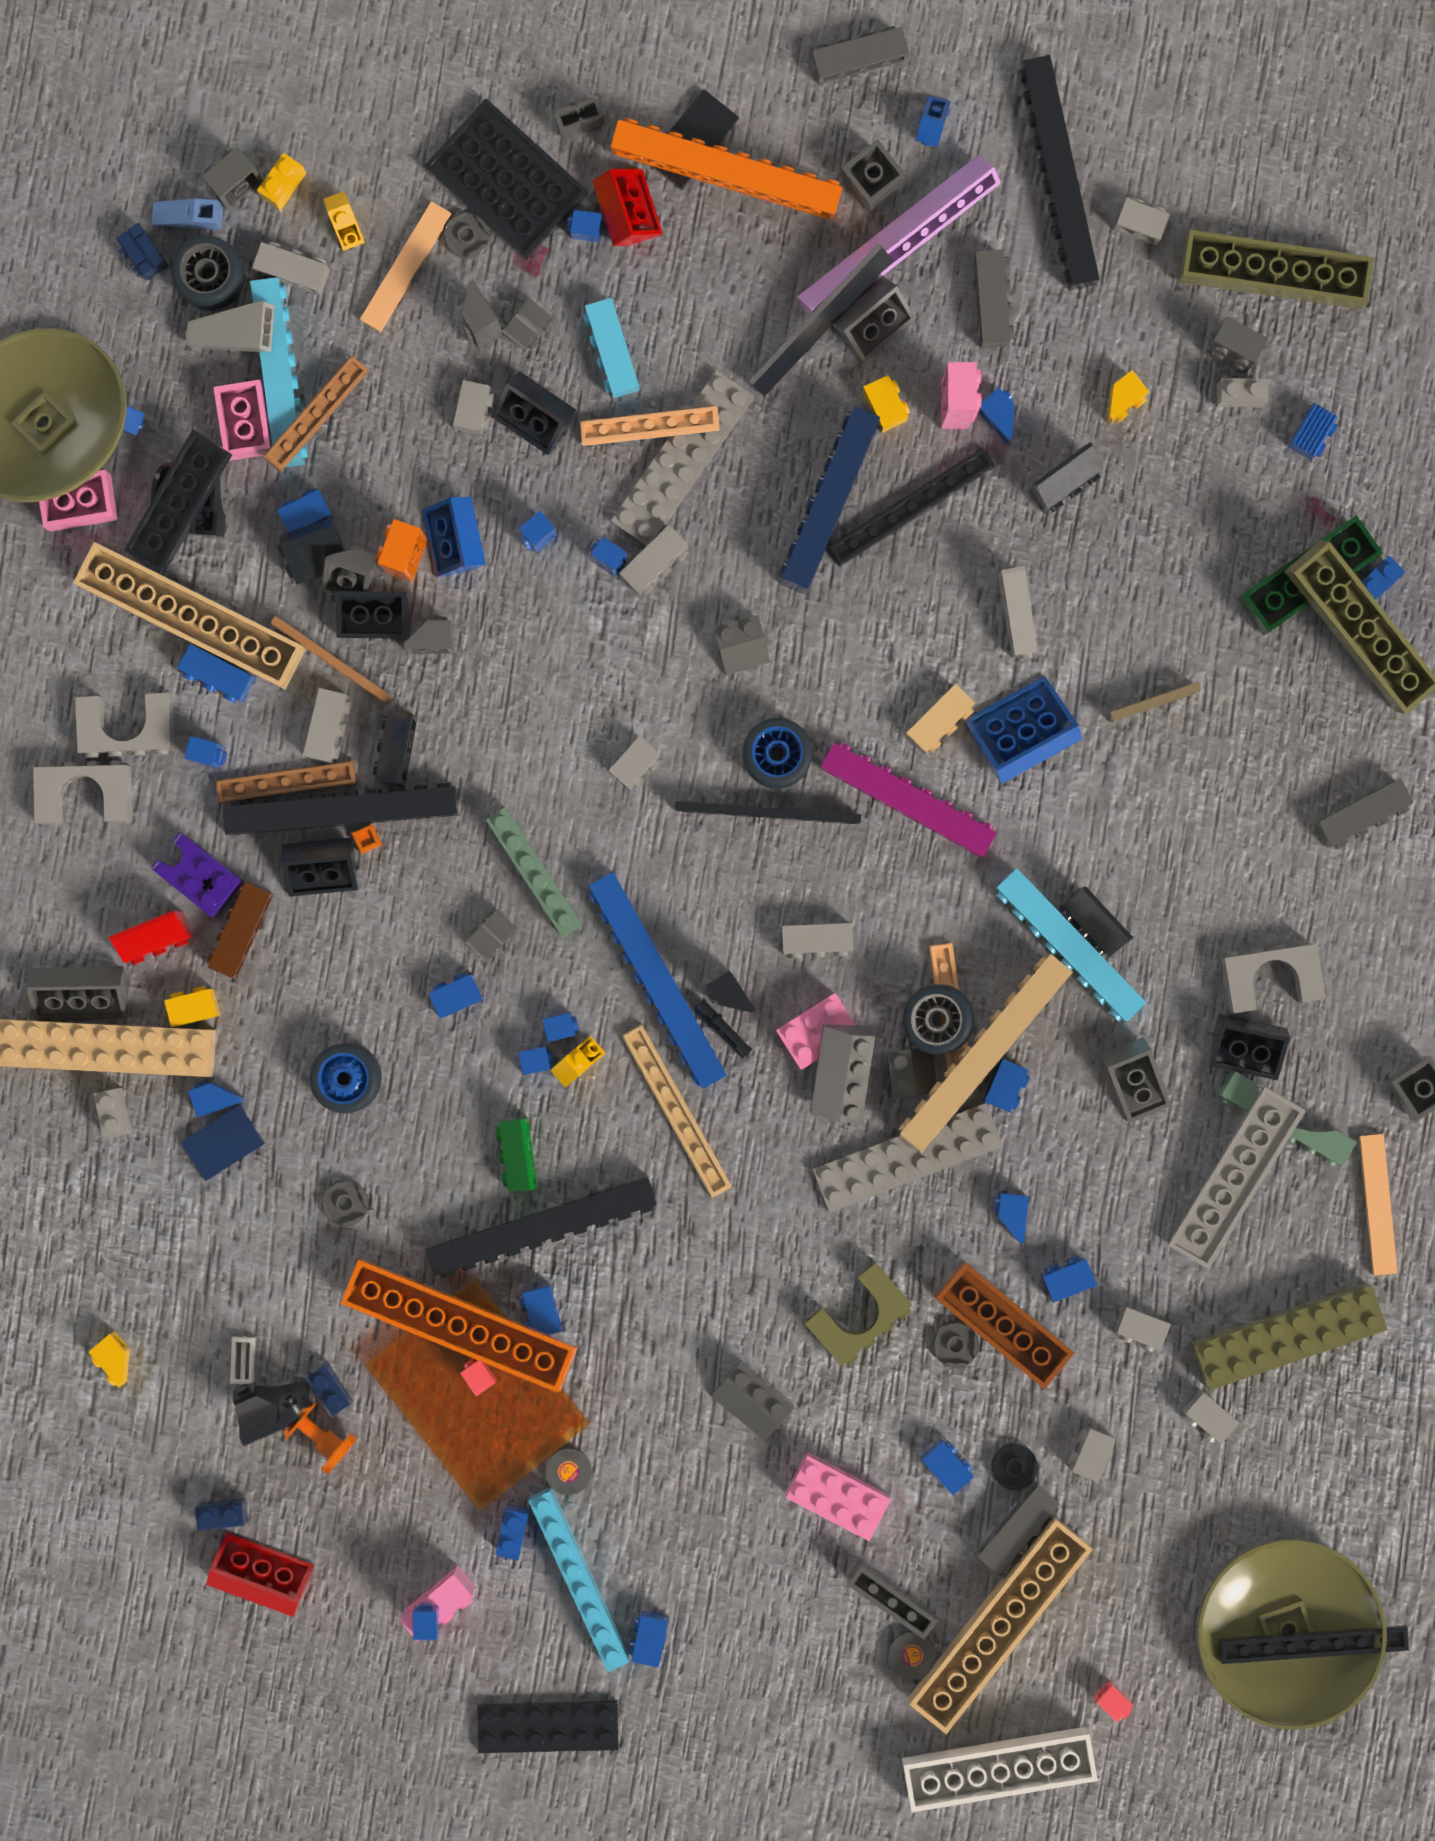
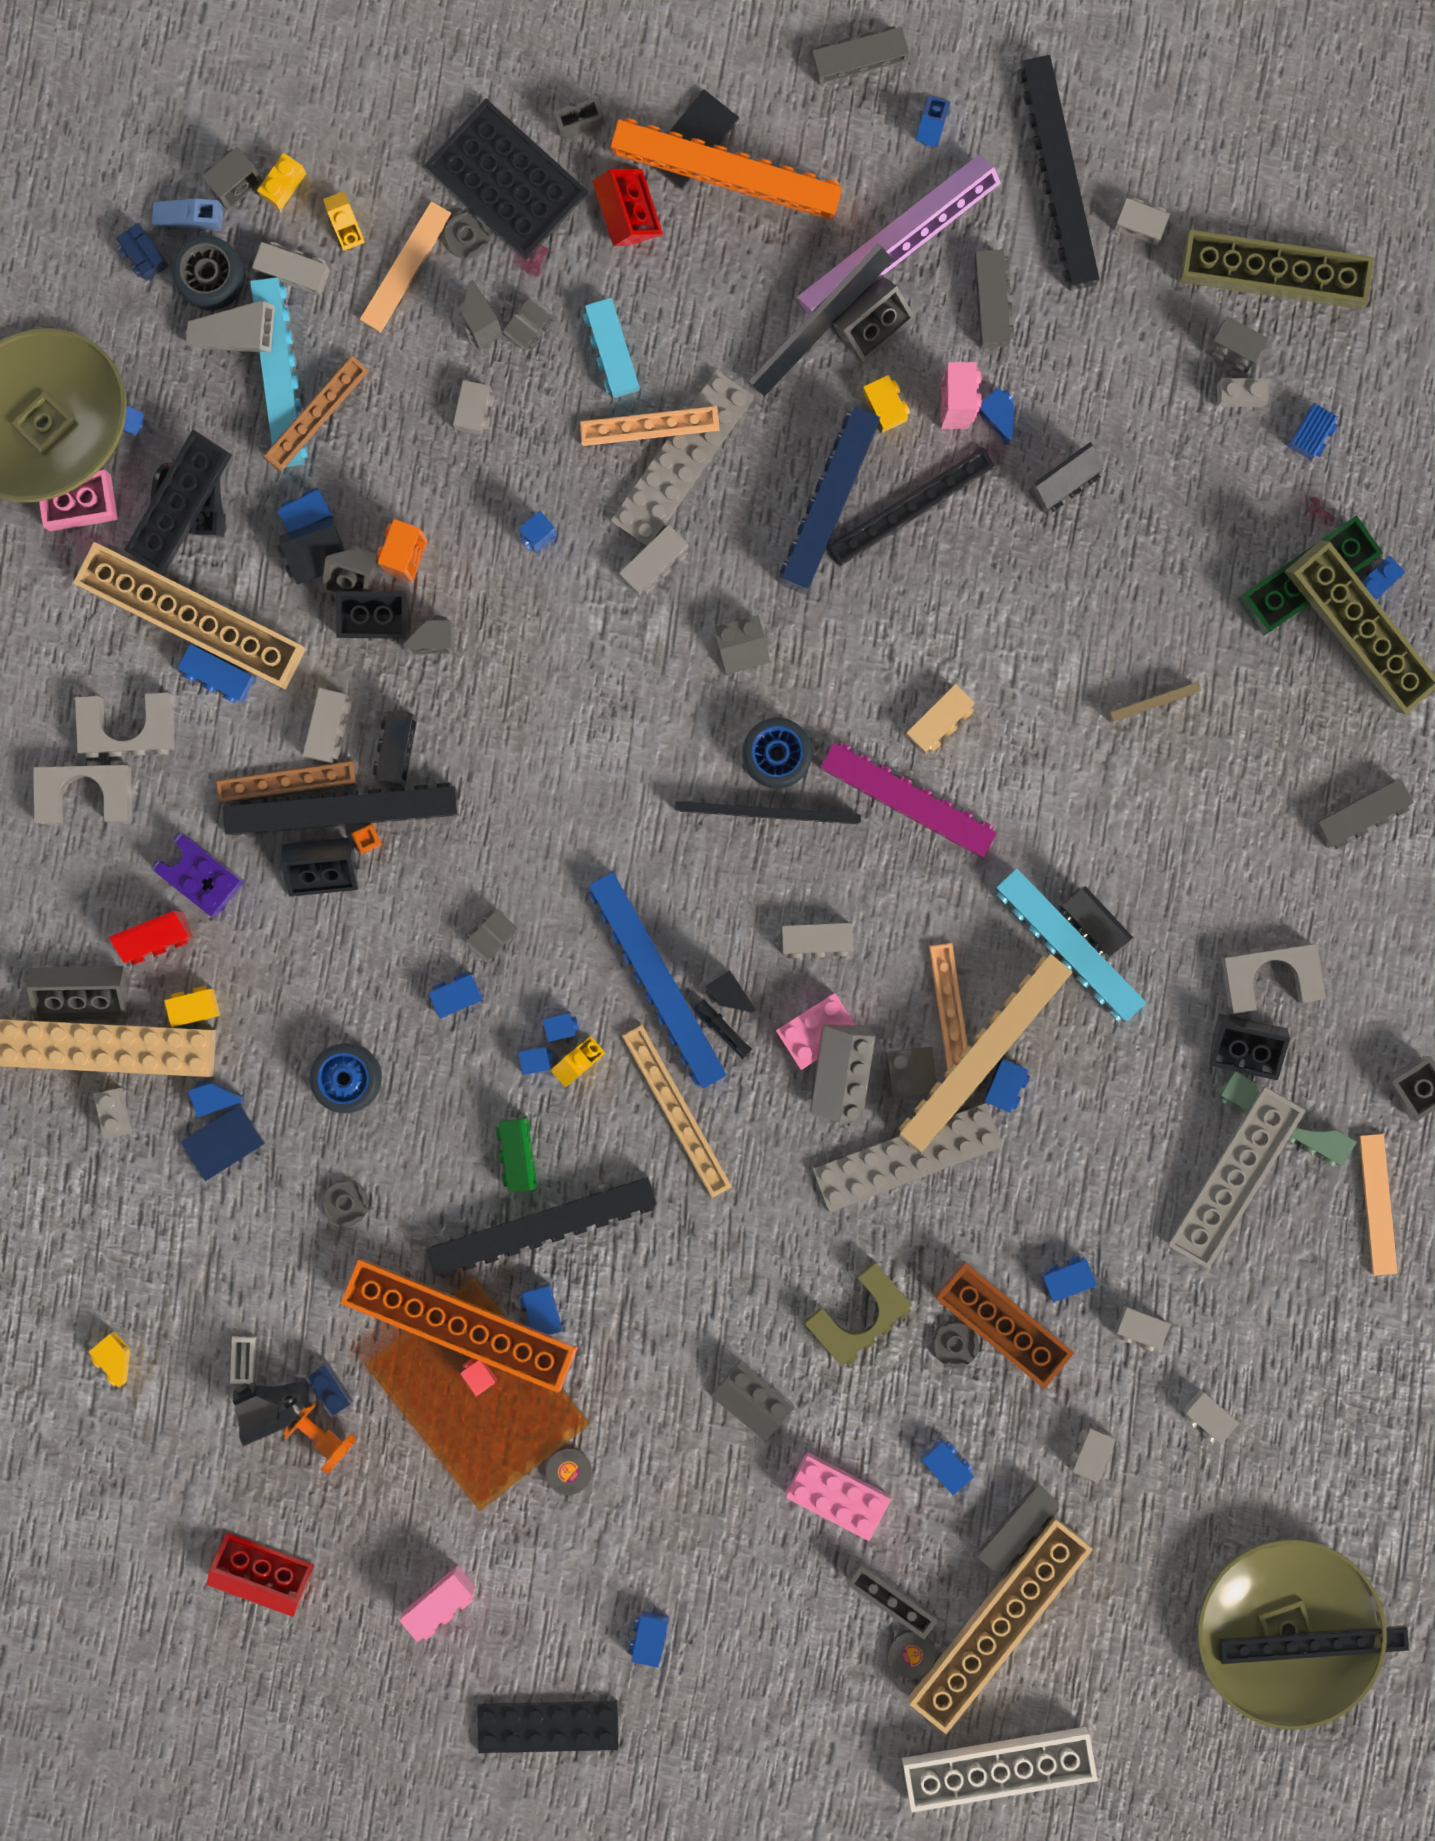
(205, 753): blue brick -> none
(221, 1514): dark blue brick -> none
(240, 930): reddish brown brick -> none
(243, 419): bright pink brick -> none
(331, 660): medium nougat tile -> none
(426, 1622): blue brick -> none
(453, 536): blue slope -> none
(512, 1532): blue brick -> none
(533, 412): black slope -> none
(534, 872): sand green arch -> none
(579, 1579): medium azure brick -> none
(585, 225): blue brick -> none
(608, 555): blue brick -> none
(635, 763): light grey brick -> none
(872, 175): dark grey brick -> none
(920, 1024): wheel -> none
(1012, 1212): blue slope -> none
(1014, 1466): black tile -> none
(1017, 612): light grey slope -> none
(1023, 729): blue slope -> none
(1113, 1701): coral brick -> none
(1124, 395): yellow slope -> none
(1136, 1079): dark grey slope -> none
(1288, 1336): olive brick -> none

